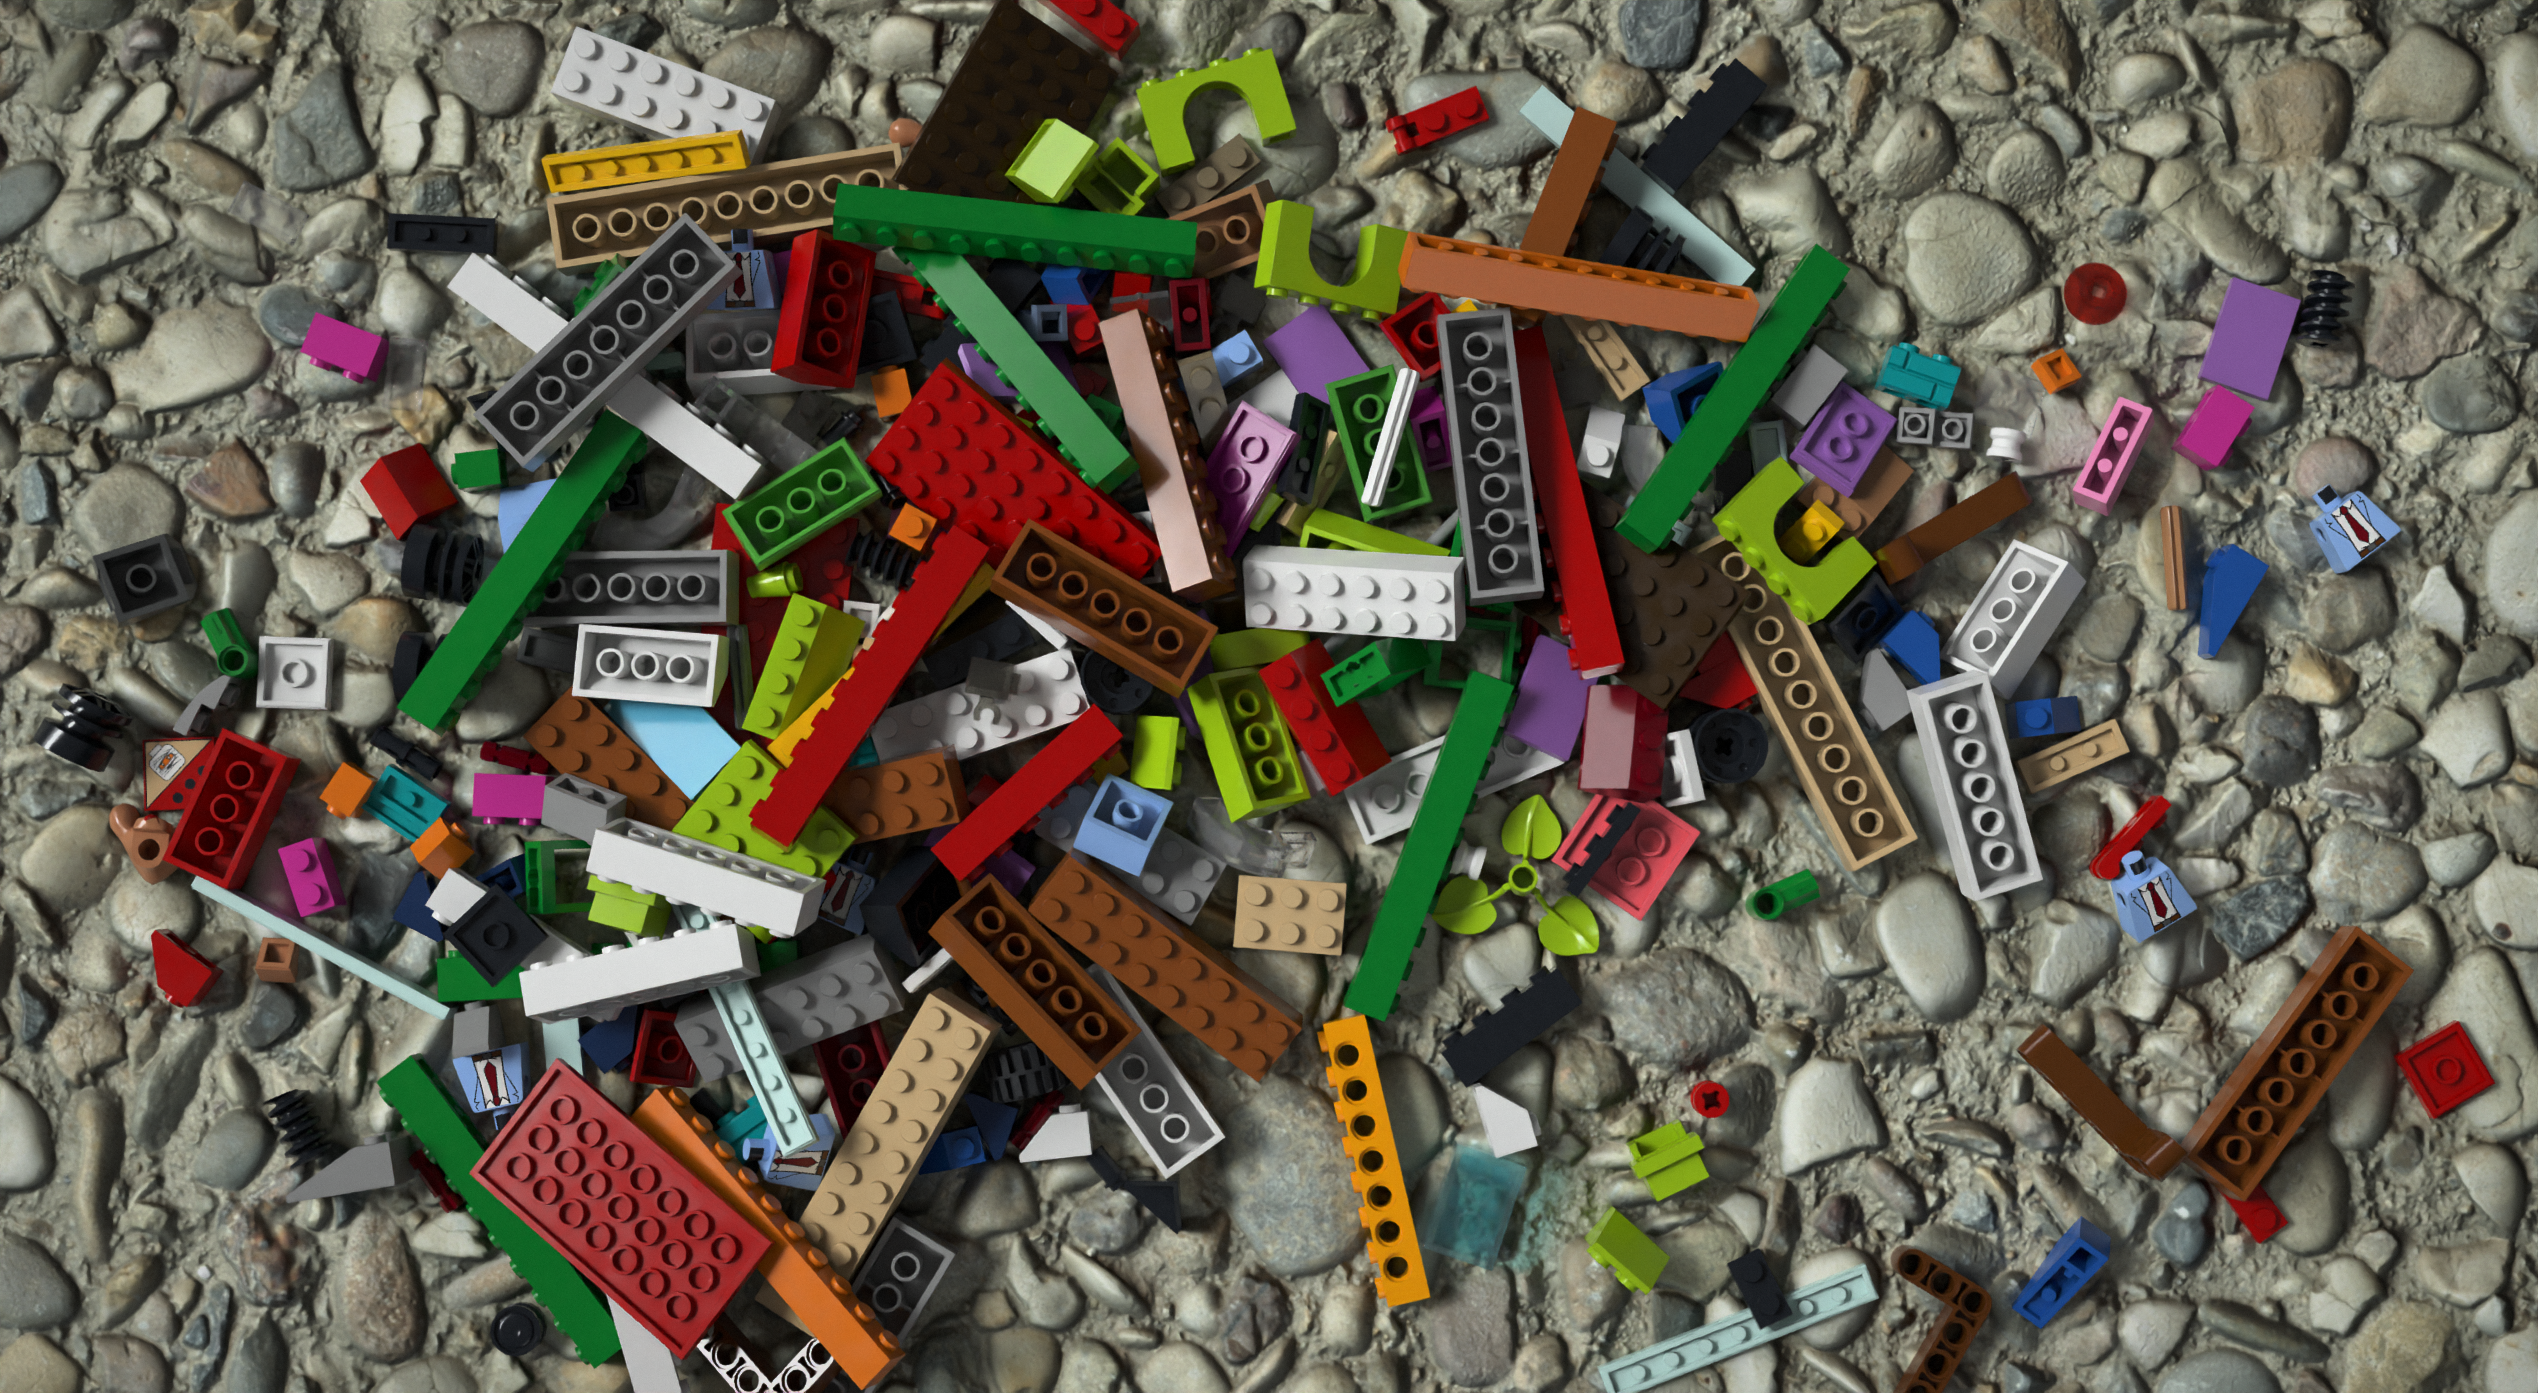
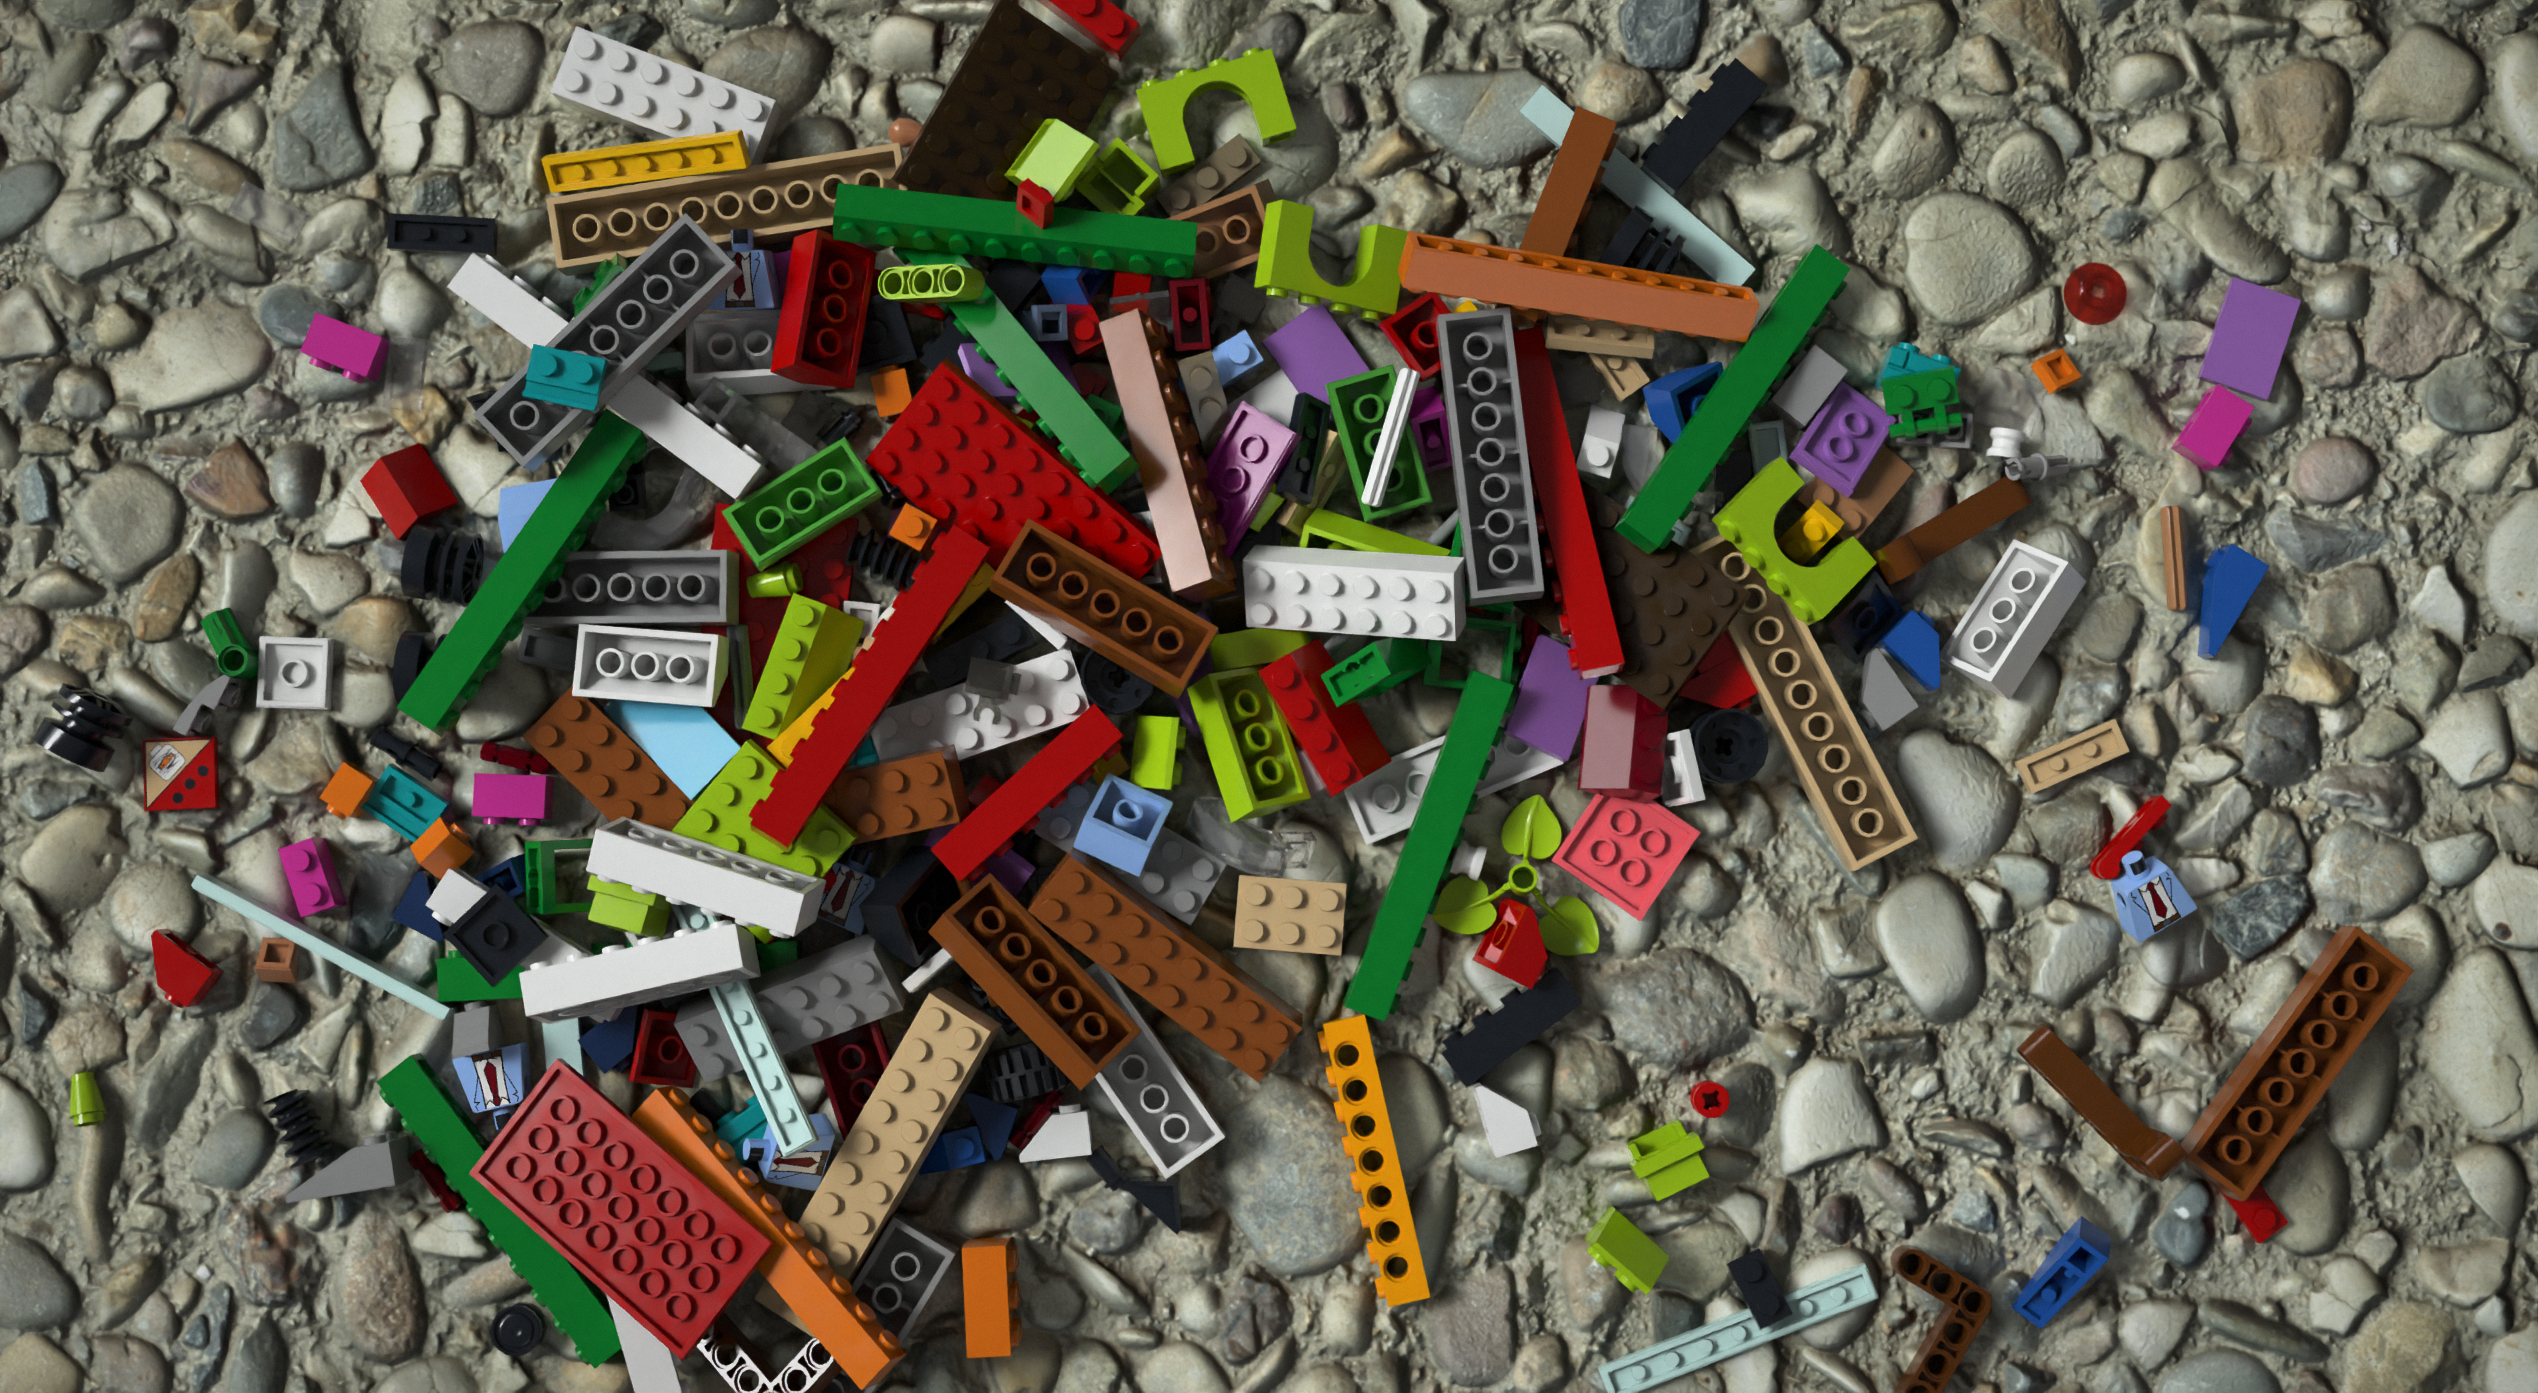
(86, 1101): none -> lime cone
(144, 579): dark grey slope -> none
(144, 841): nougat head -> none
(231, 809): red slope -> none
(480, 470): green brick -> none
(565, 378): none -> teal plate
(580, 806): light grey brick -> none
(944, 286): none -> lime beam
(991, 1297): none -> orange brick
(1035, 203): none -> red plate
(1438, 120): red plate -> none
(1473, 1205): clear light blue brick -> none
(1514, 944): none -> red slope
(1598, 336): none -> tan plate
(1599, 848): black plate -> none
(1784, 894): green piece -> none
(1921, 391): none -> green plate
(1974, 785): white brick -> none
(2037, 467): none -> light grey axle
(2042, 717): blue slope -> none
(2113, 456): bright pink brick -> none
(2324, 309): black piece -> none
(2349, 527): light blue torso -> none
(2444, 1069): red tile -> none

